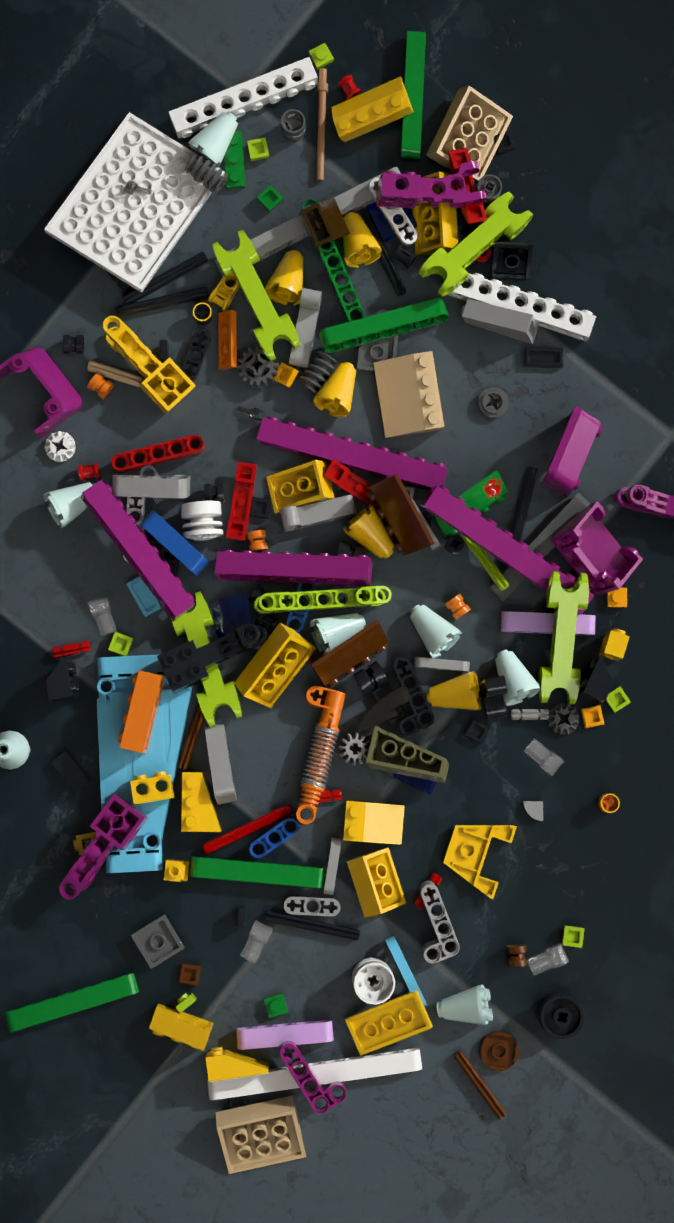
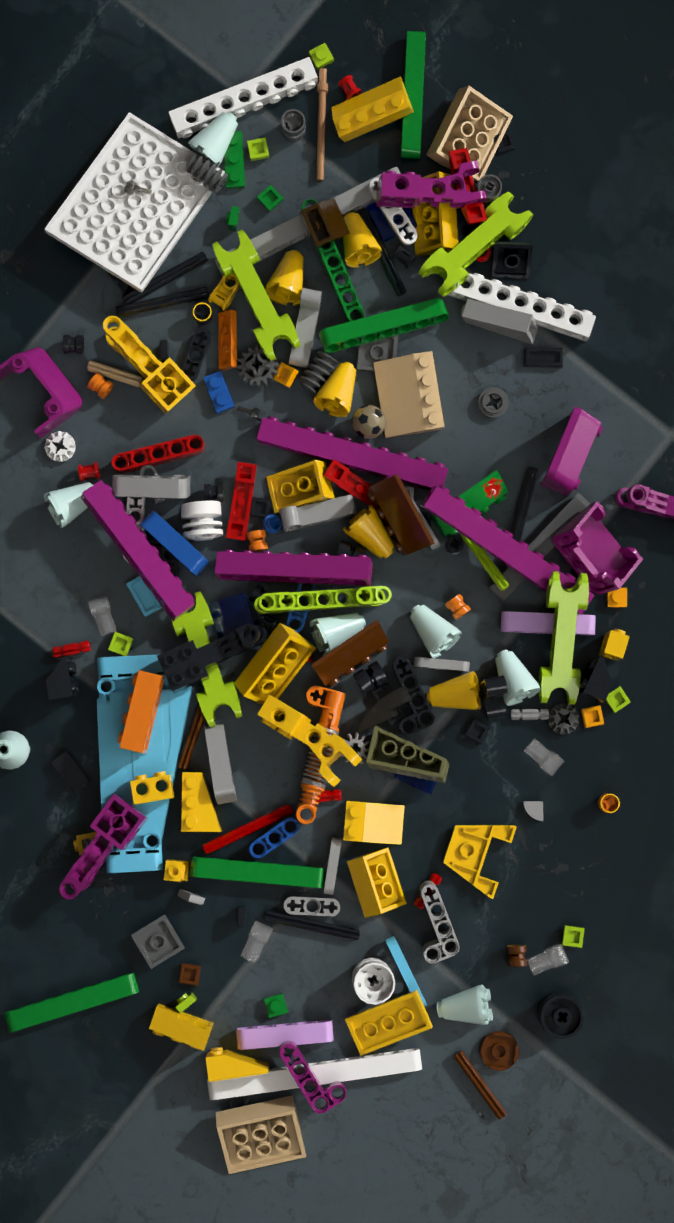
(191, 897): none -> light grey tile
(218, 392): none -> blue plate
(232, 218): none -> green plate
(272, 523): none -> blue plate
(299, 727): none -> yellow brick
(368, 421): none -> dark tan piece

